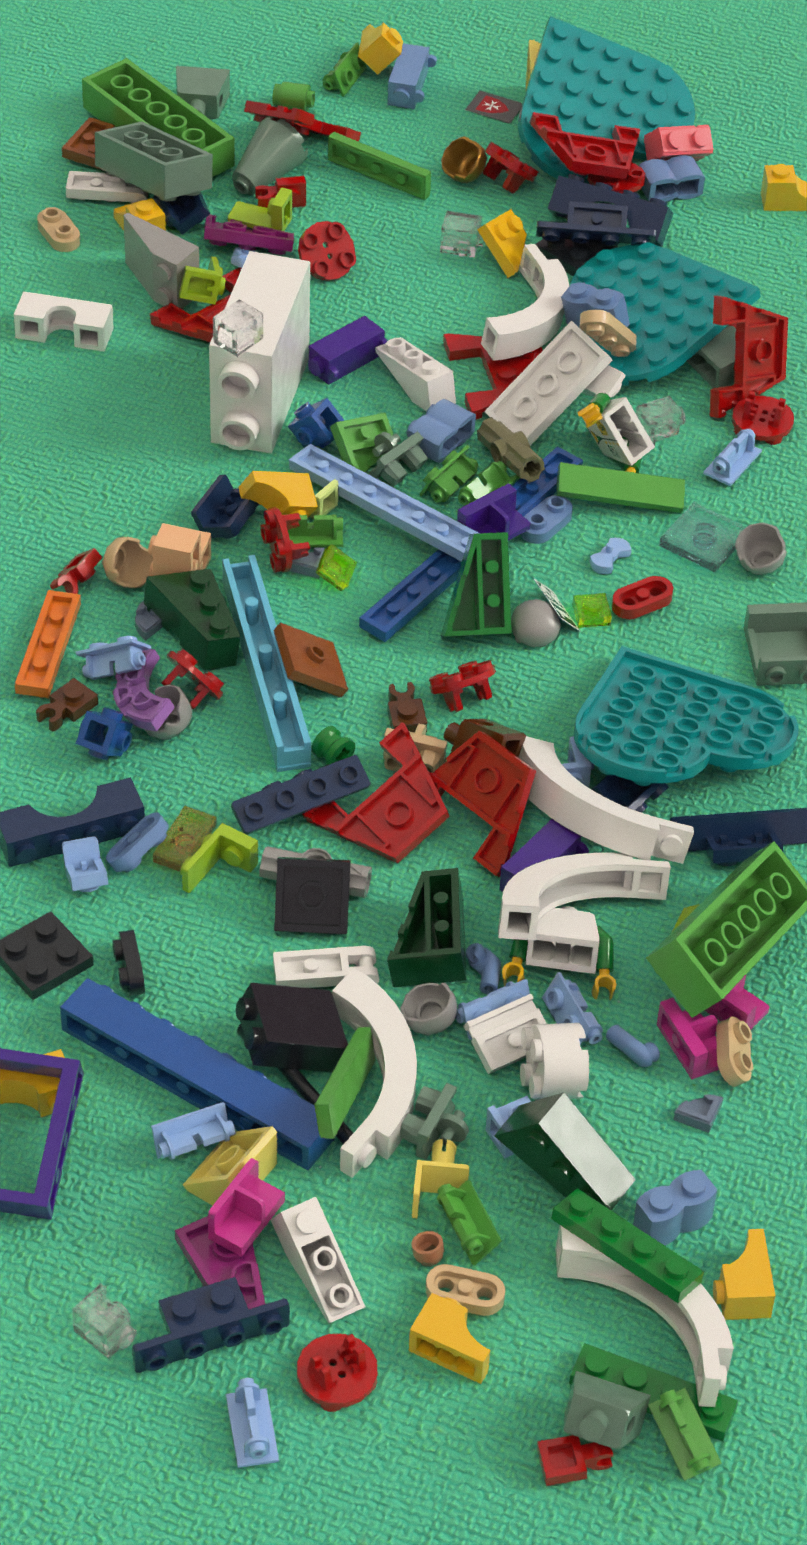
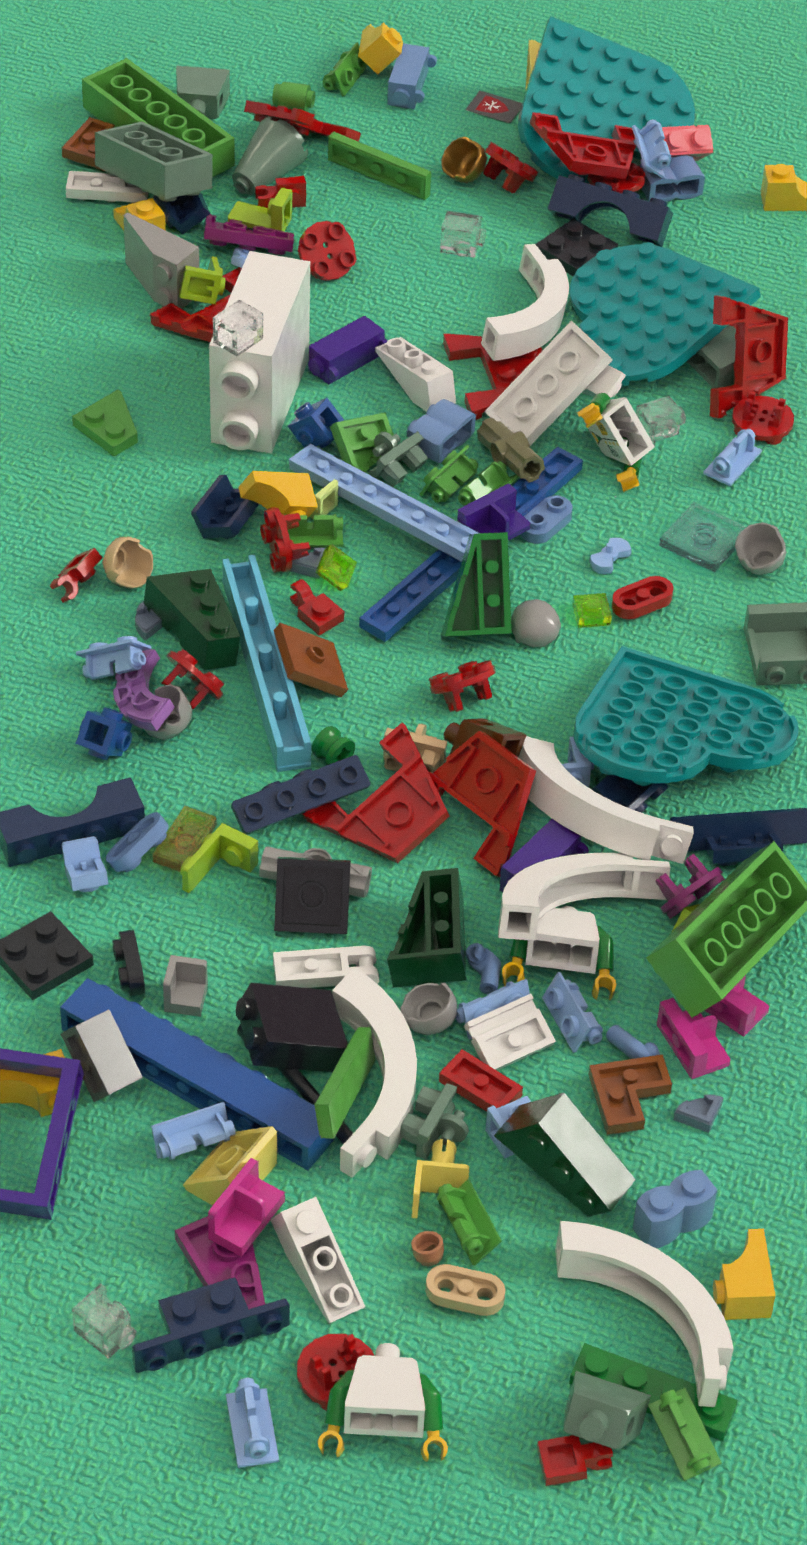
(41, 314): white arch -> none
(48, 644): orange plate -> none
(58, 229): tan plate -> none
(68, 701): reddish brown plate -> none
(102, 1055): none -> hinge
(108, 423): none -> bright green wing
(179, 550): light nougat brick -> none
(185, 985): none -> light grey panel
(316, 612): none -> red plate
(385, 1399): none -> white torso
(405, 708): reddish brown plate -> none
(443, 1338): yellow arch -> none
(479, 1082): none -> red plate
(505, 240): yellow wing -> none
(554, 1060): white brick -> none
(556, 604): sticker -> none
(584, 297): medium blue brick -> none
(595, 223): dark blue bracket -> none
(608, 332): tan plate -> none
(620, 487): bright green tile -> none
(620, 1085): none -> dark orange plate
(627, 1245): green plate -> none
(652, 147): none -> light blue hinge
(701, 884): none -> magenta plate
(734, 1051): tan plate -> none

